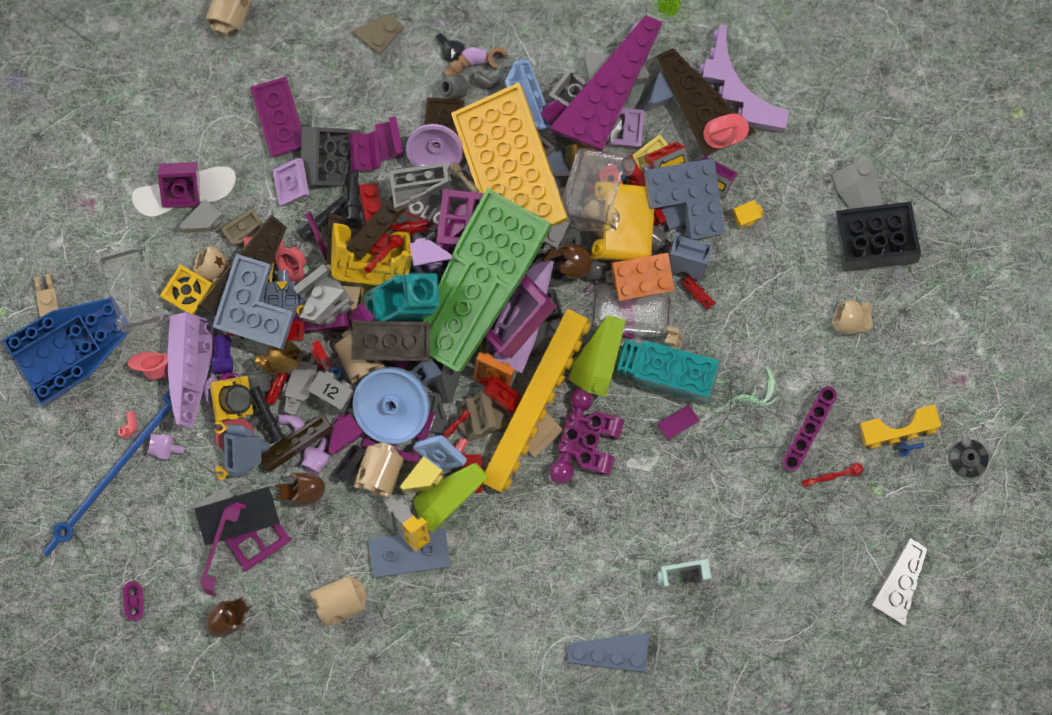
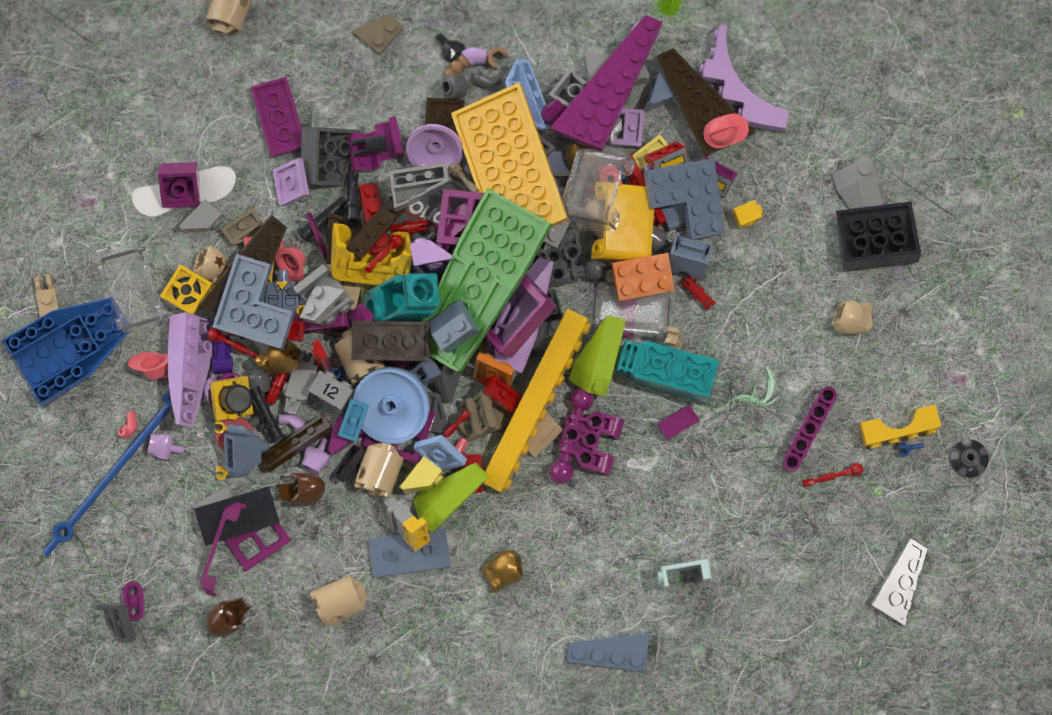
(118, 621): none -> dark grey wing
(216, 335): none -> red piece
(353, 420): none -> dark azure plate
(374, 145): none -> black hinge
(453, 327): none -> sand blue slope
(503, 569): none -> pearl gold piece
(575, 260): reddish brown helmet -> none

